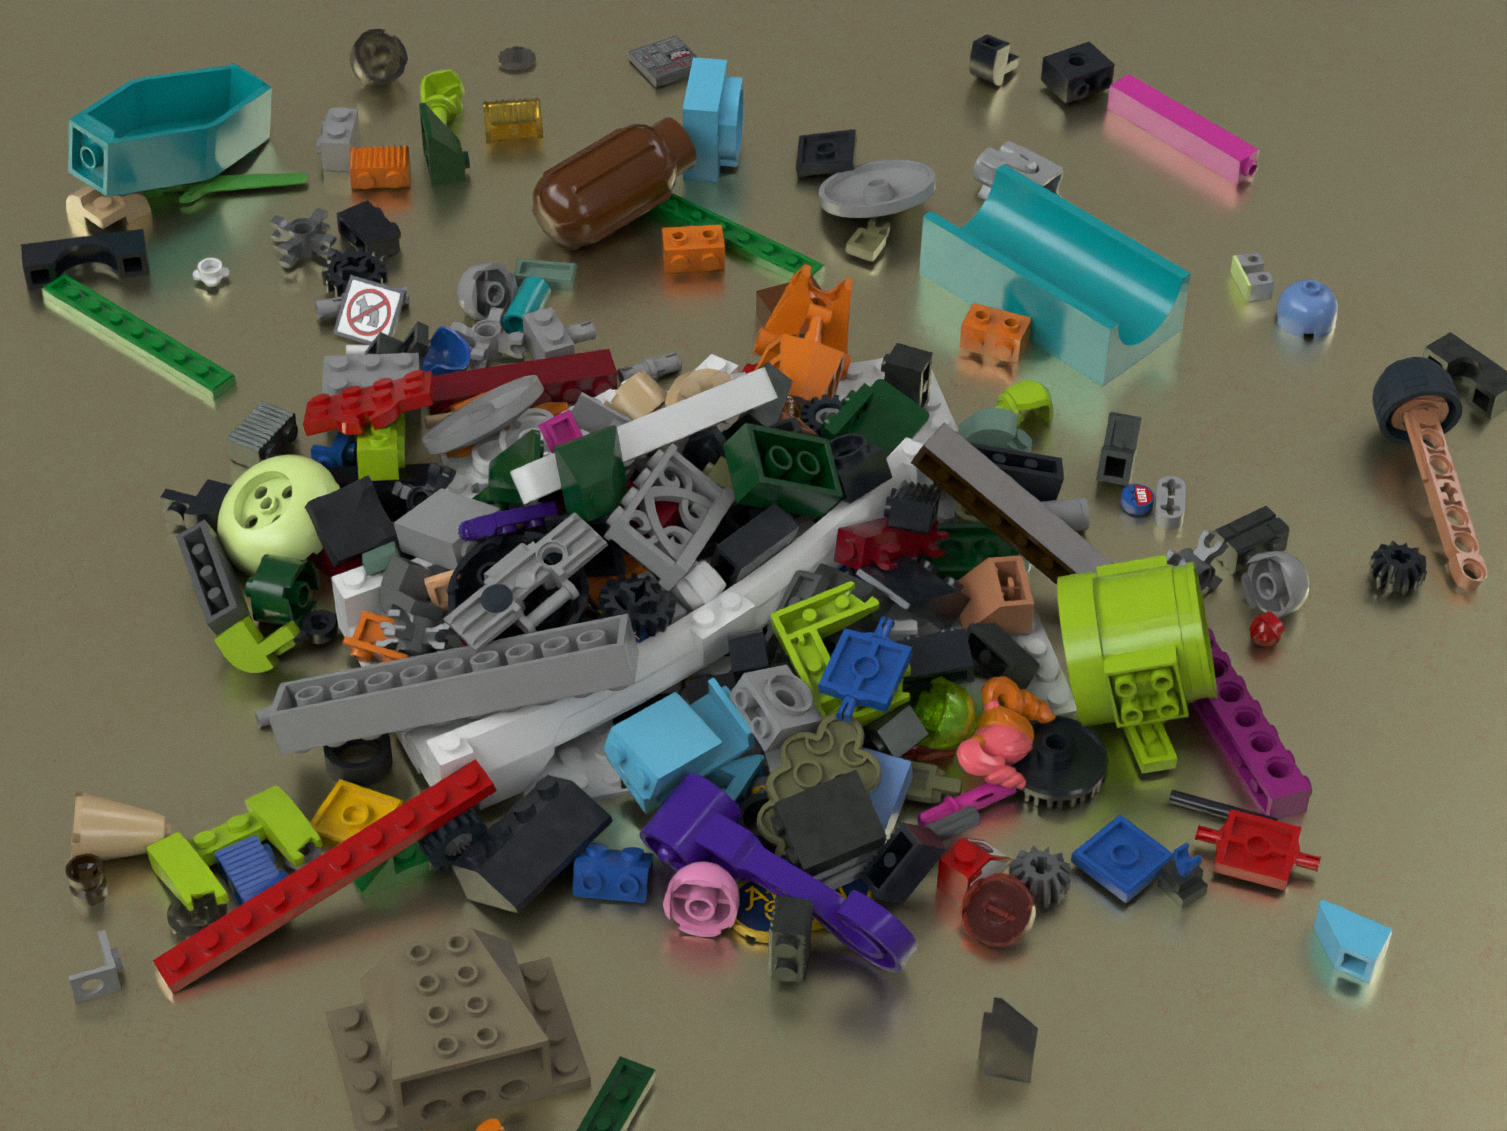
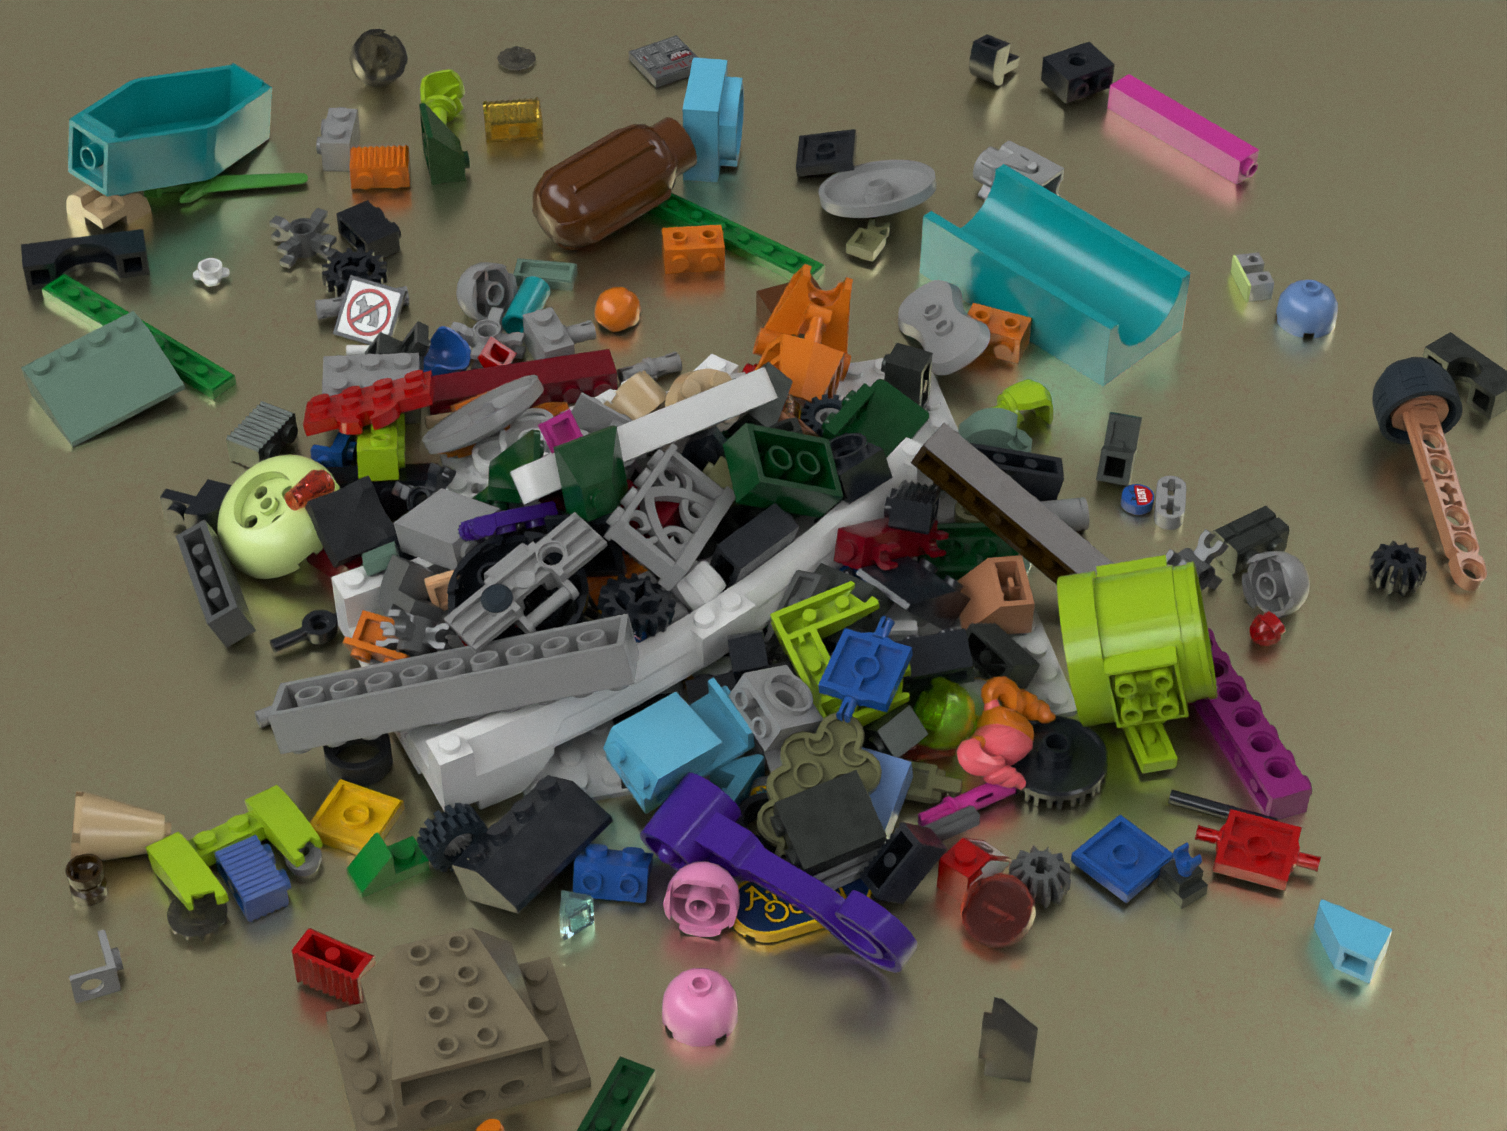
(102, 378): none -> sand green slope
(252, 652): lime brick -> none
(282, 590): dark green brick -> none
(309, 487): none -> clear red cone
(324, 876): red plate -> none
(331, 966): none -> red brick
(495, 354): none -> red slope
(575, 913): none -> clear light blue slope
(617, 309): none -> orange hair
(699, 1007): none -> bright pink cylinder
(790, 938): pearl dark grey brick -> none
(942, 326): none -> light grey plate

